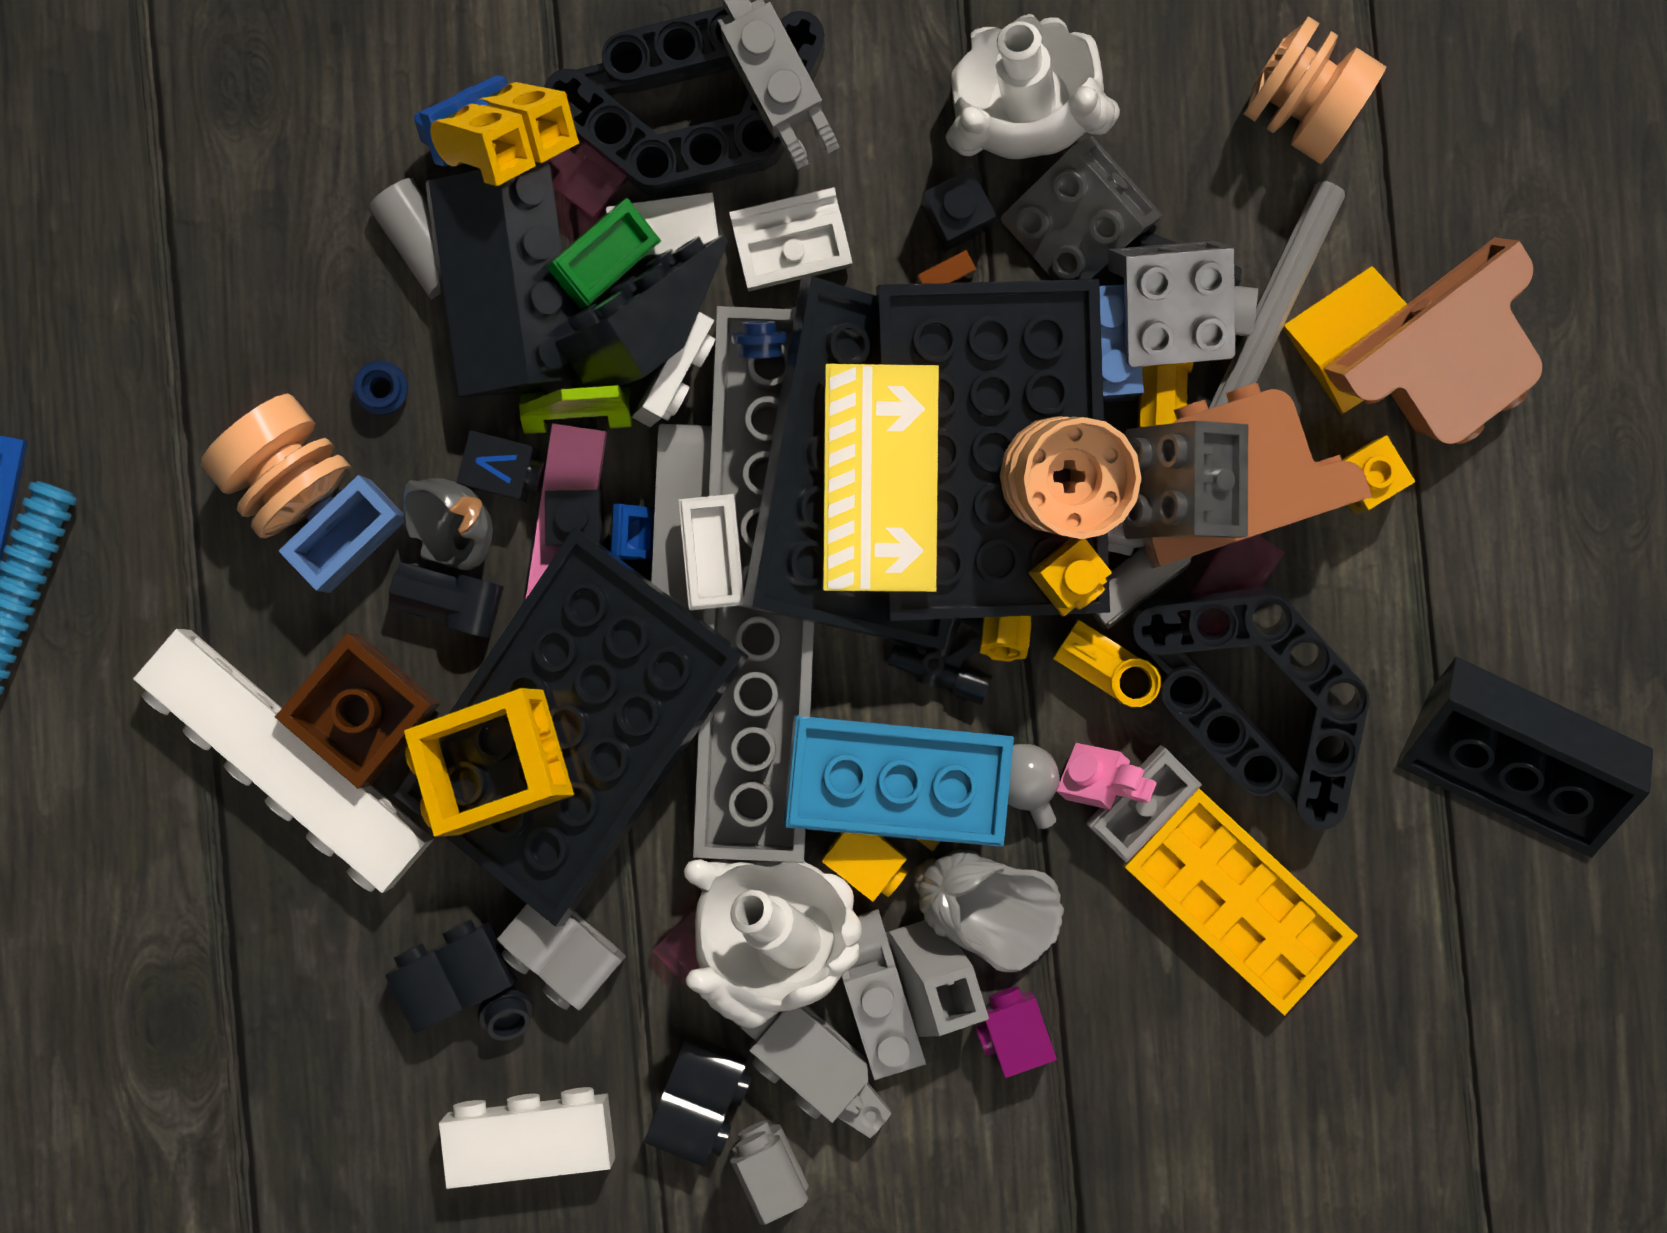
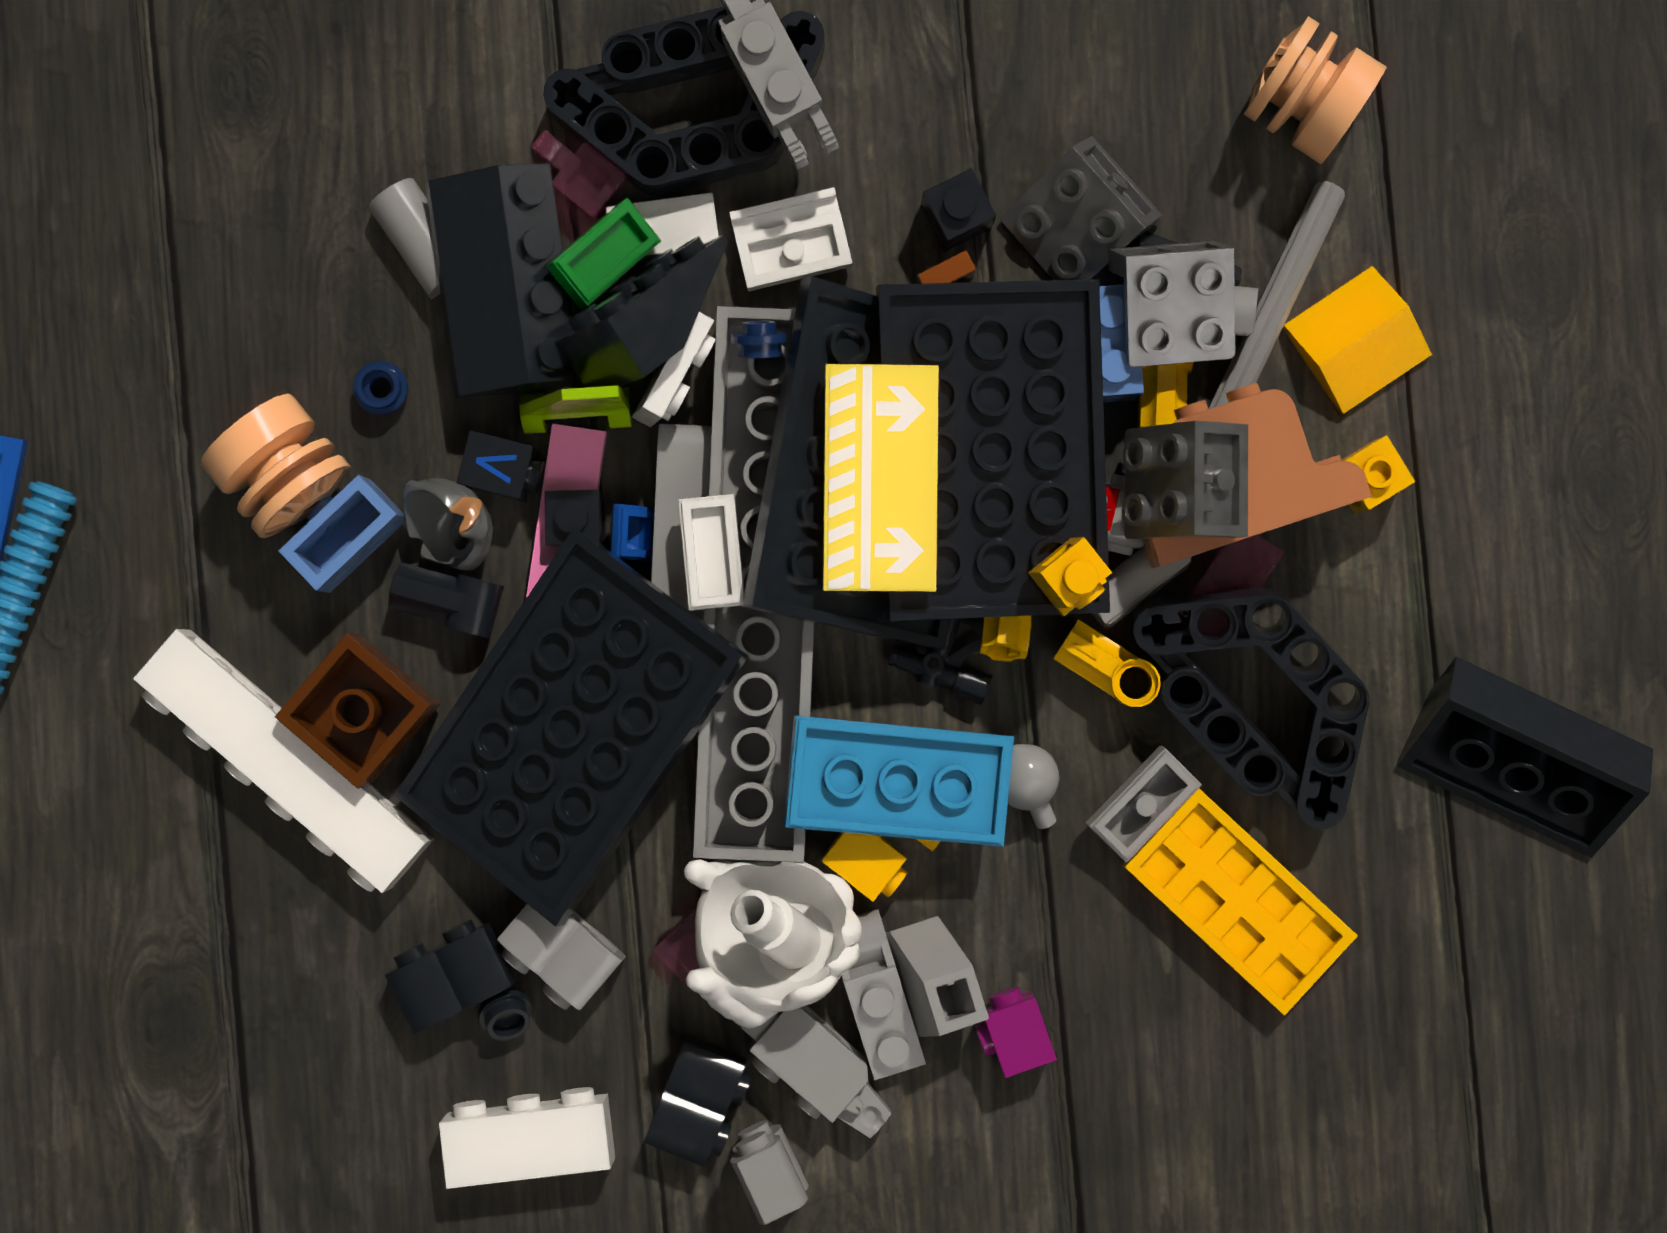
(498, 128): yellow hips -> none
(536, 748): yellow window -> none
(990, 907): light grey hair -> none
(1028, 90): white piece -> none
(1100, 774): bright pink plate -> none
(1101, 481): light nougat wheel -> none
(1451, 350): nougat brick -> none

